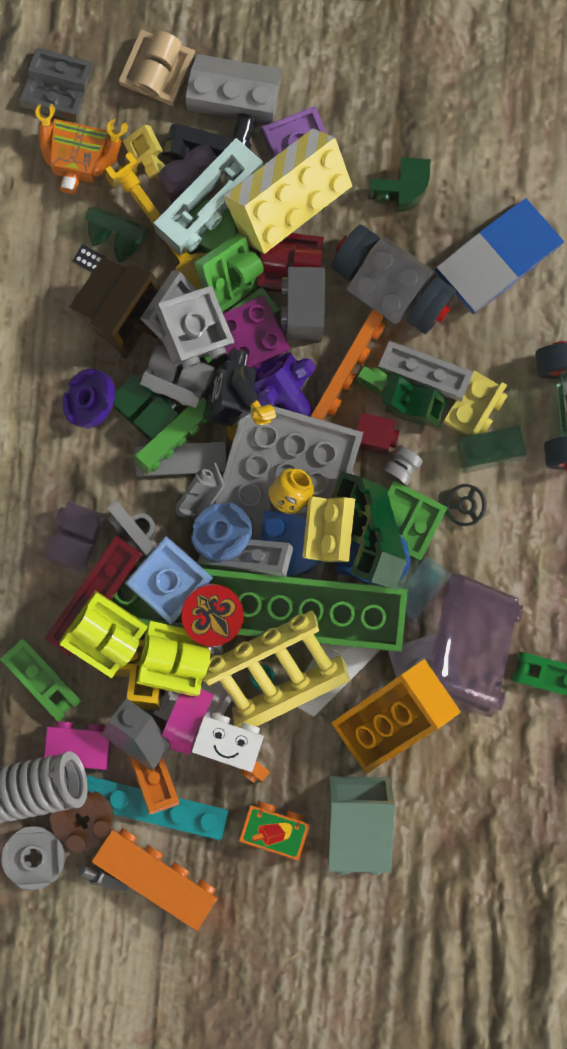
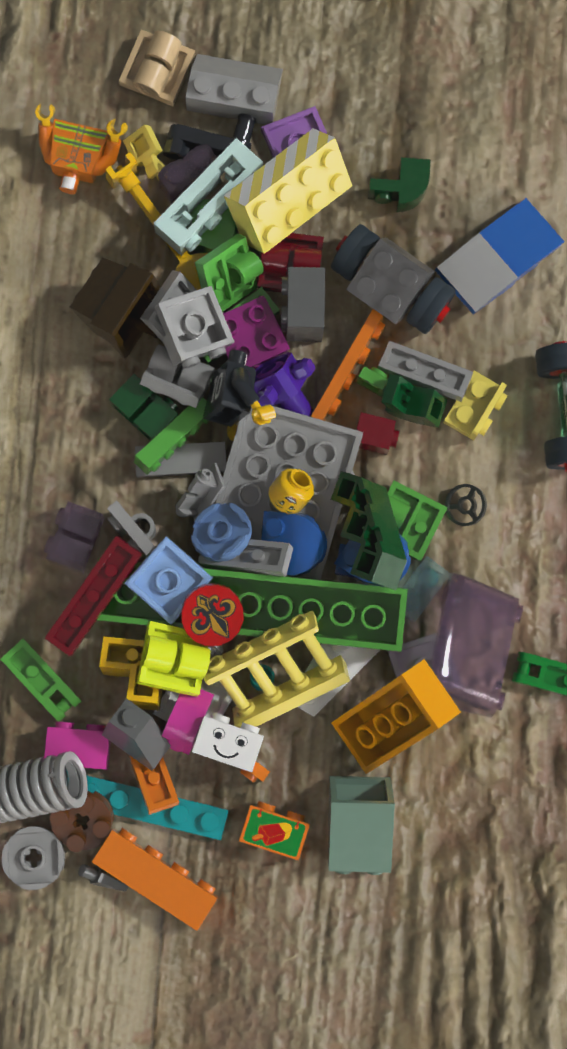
(56, 81): flat silver slope -> none
(87, 258): black sticker -> none
(88, 398): dark purple plate -> none
(104, 634): neon yellow plate -> none
(127, 236): clear green tile -> none
(328, 529): light yellow bracket -> none
(402, 465): light grey wheel -> none
(491, 449): clear green brick -> none

